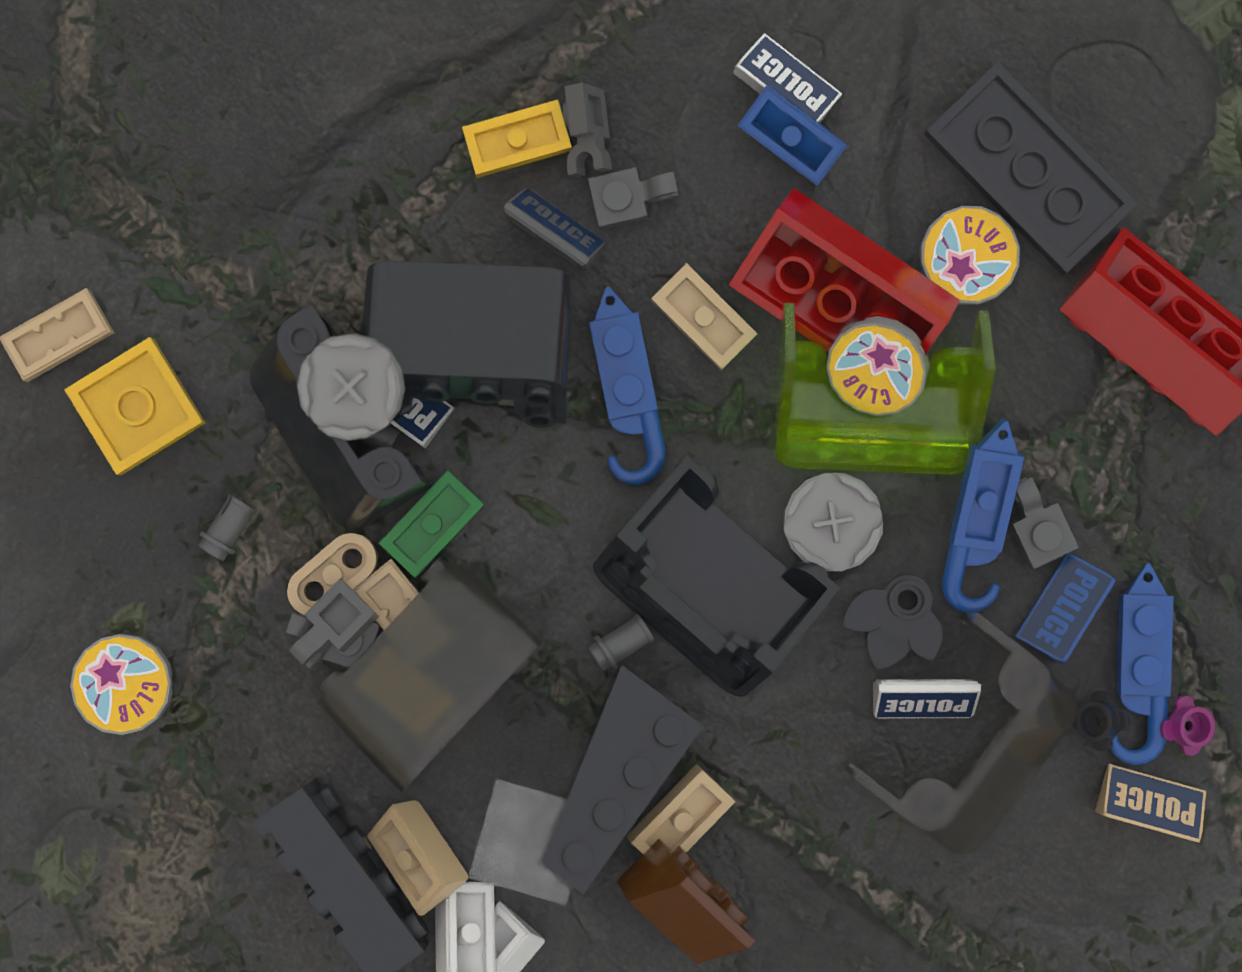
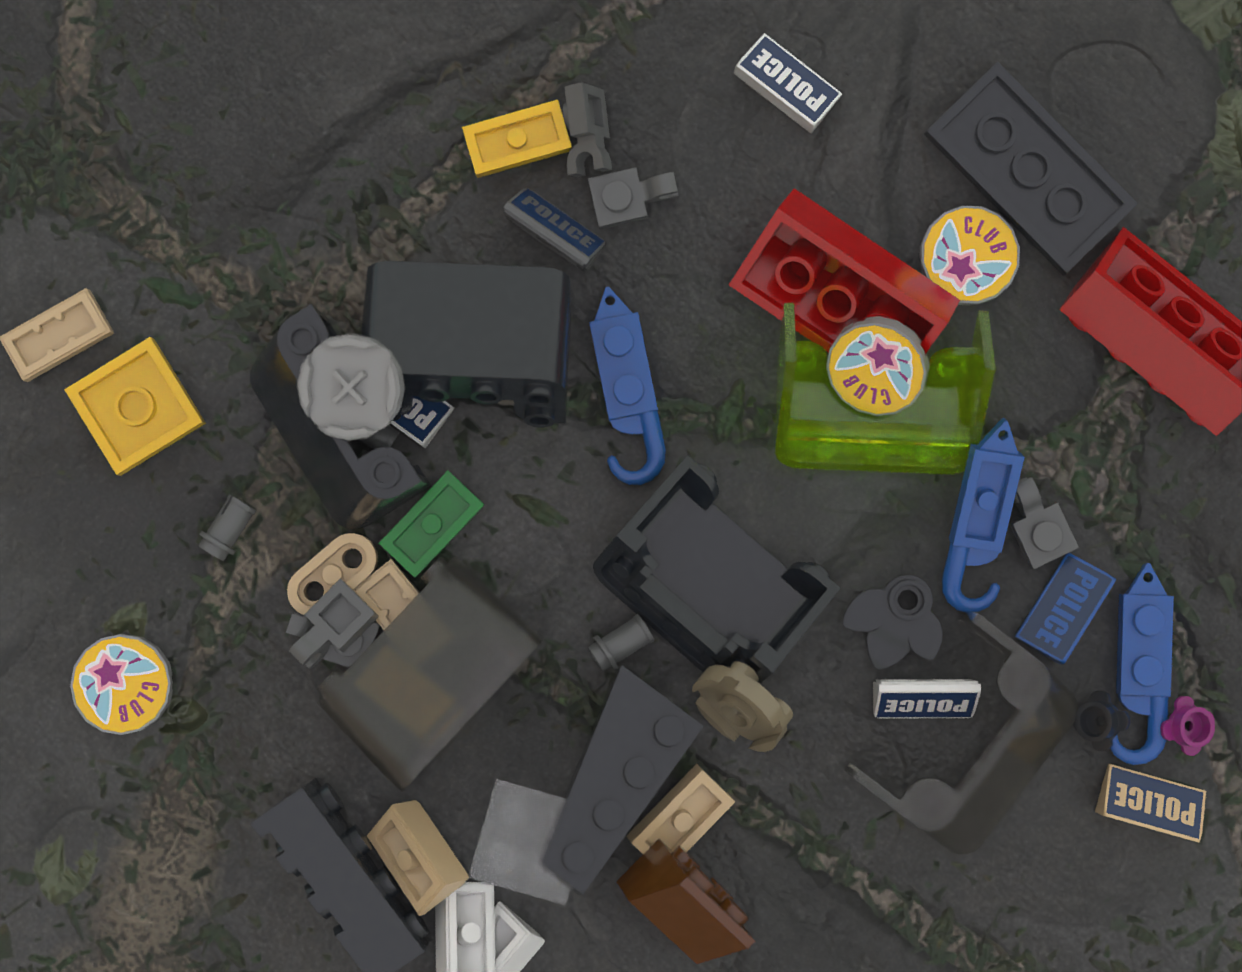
(703, 316): tan plate -> none
(741, 706): none -> dark tan plate
(792, 135): blue slope -> none
(833, 521): light grey tile -> none

